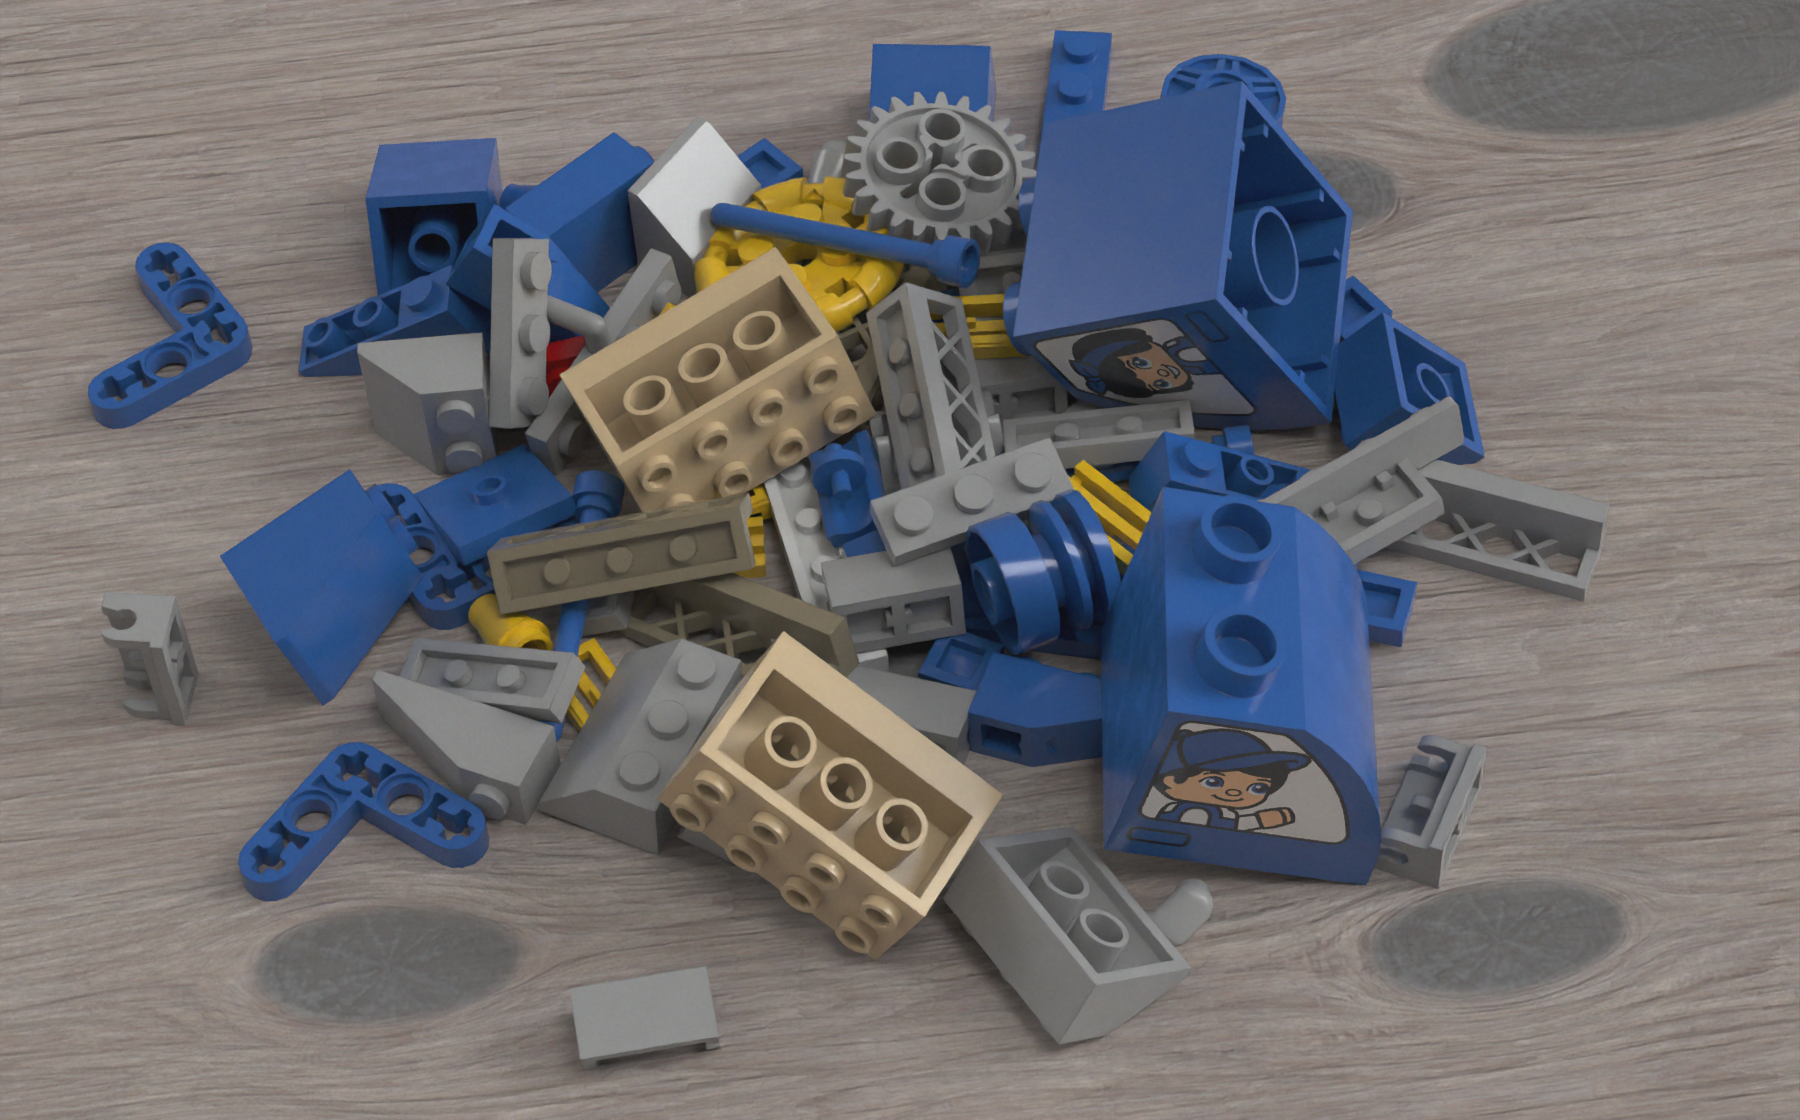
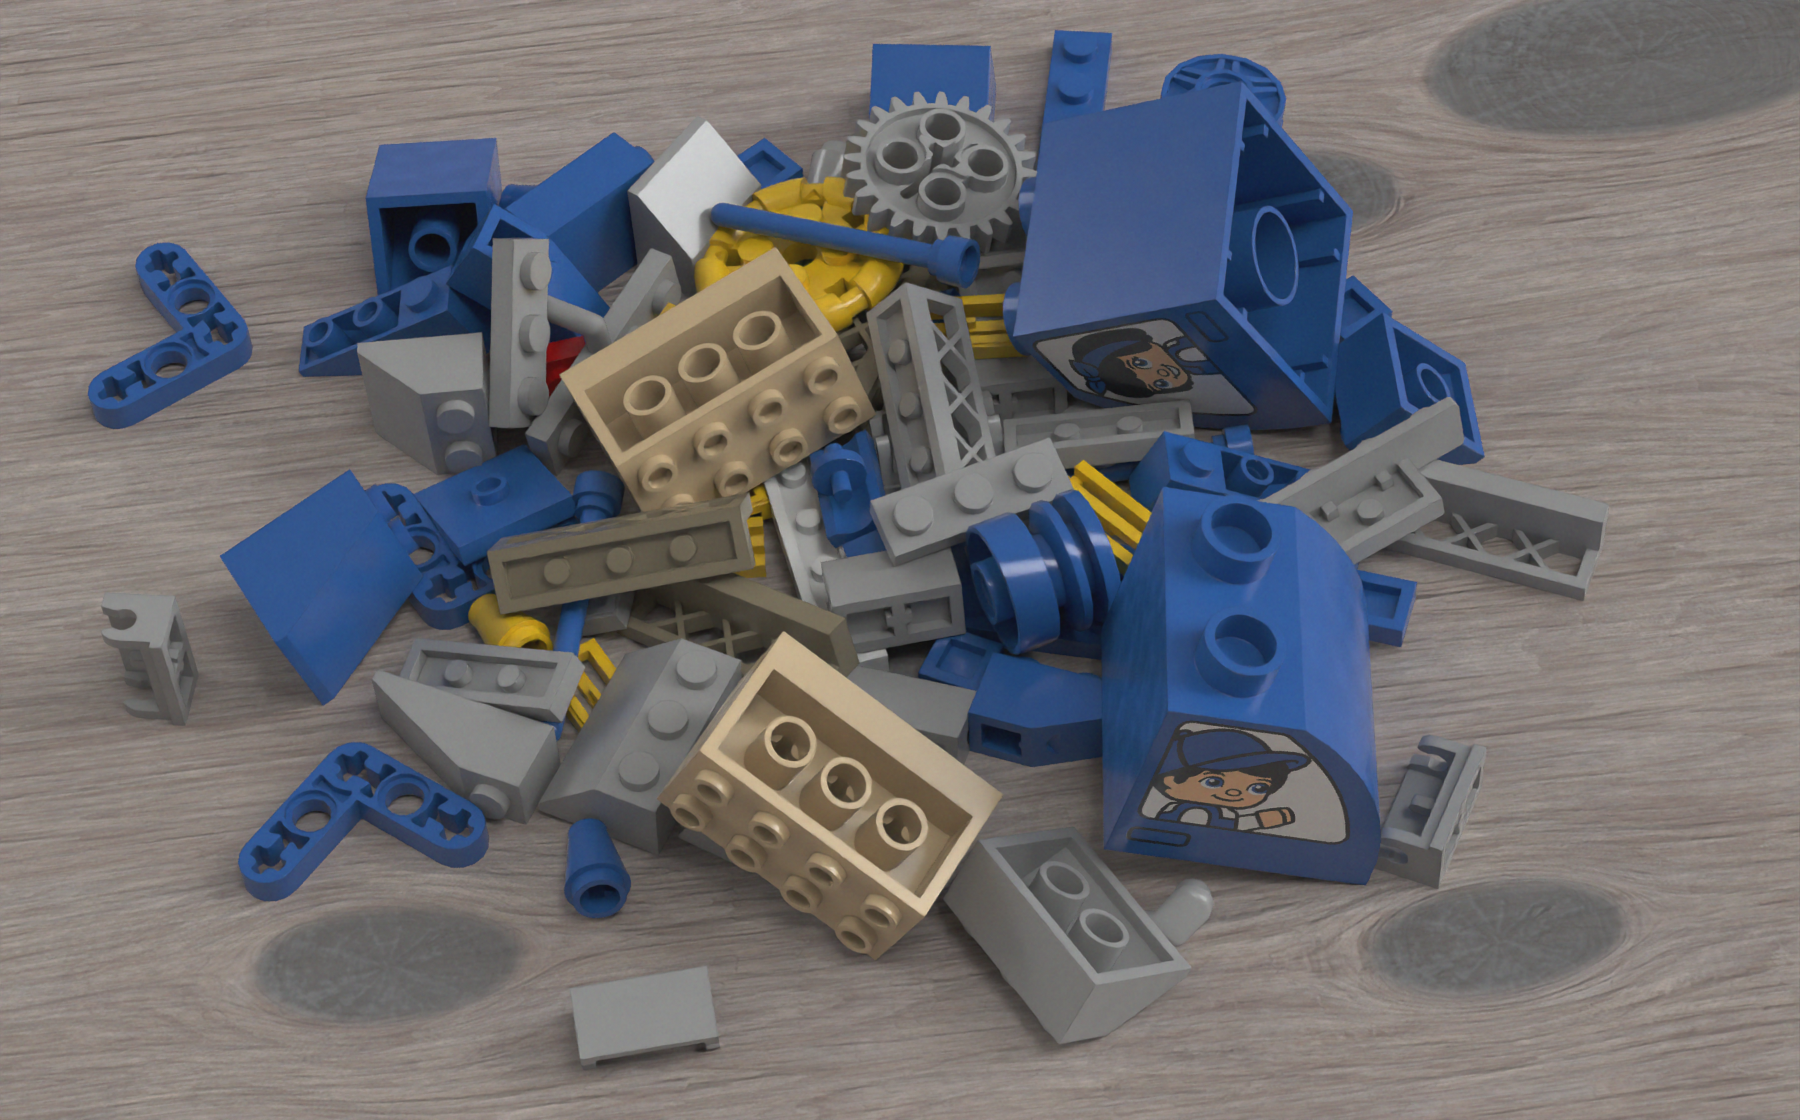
(594, 871): none -> blue cone

